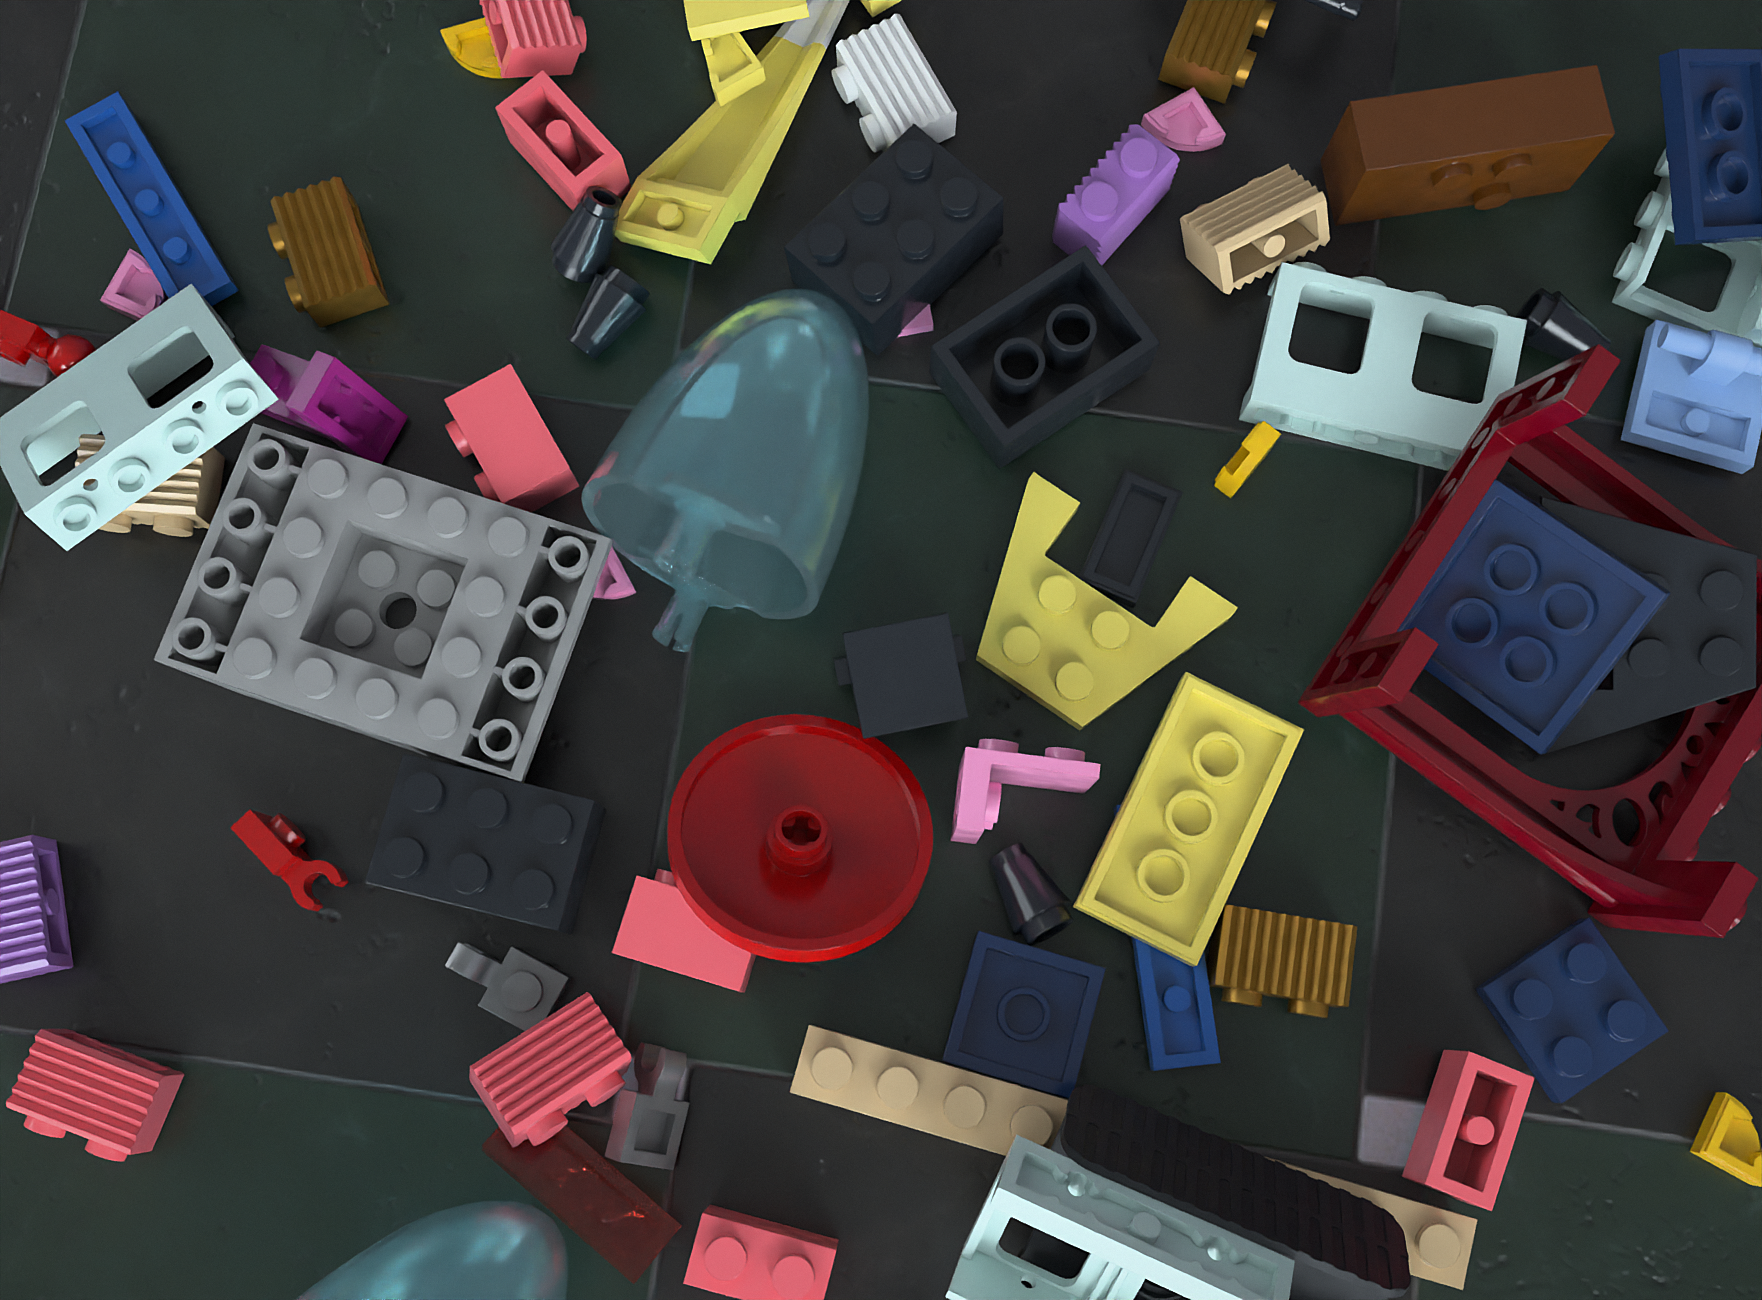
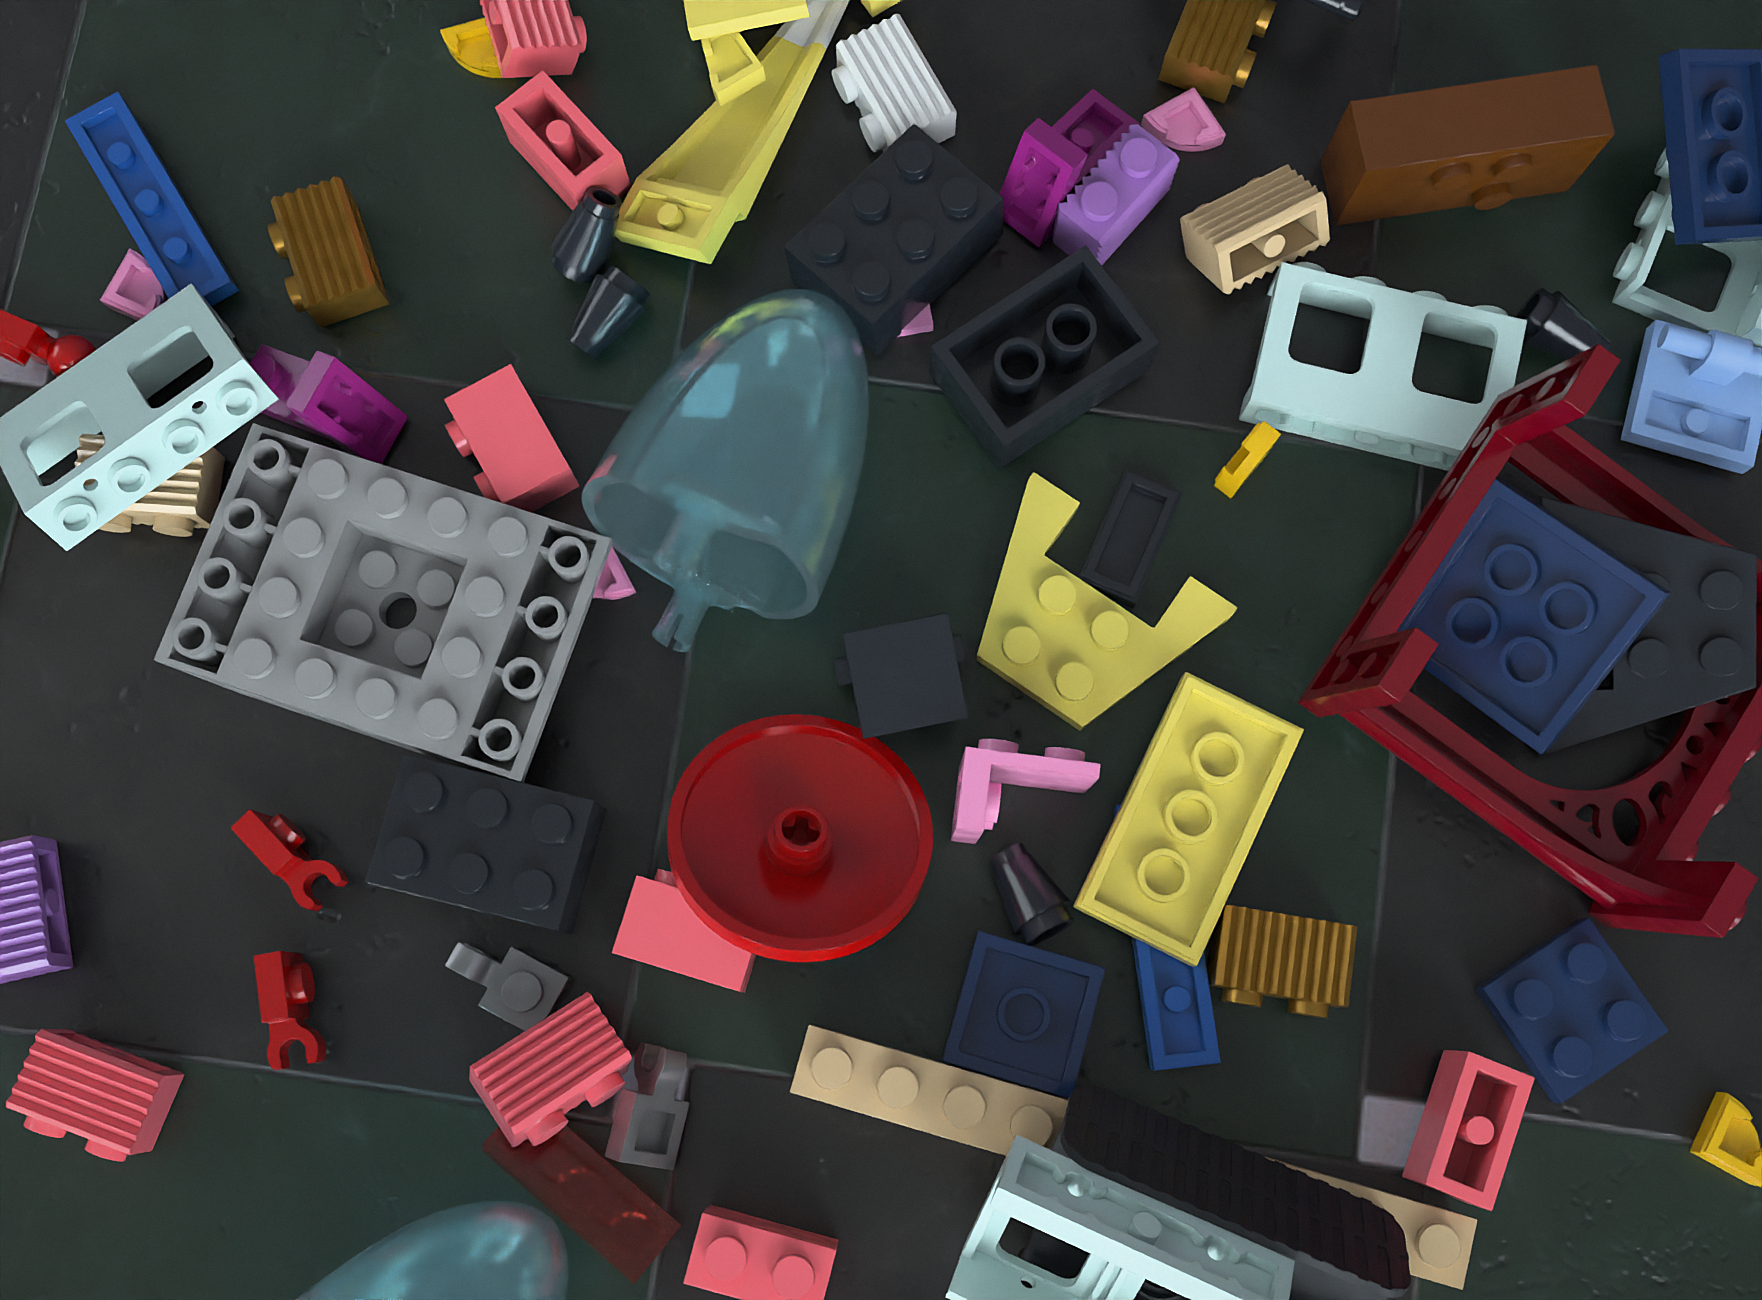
(284, 993): none -> red plate
(1055, 160): none -> magenta bracket

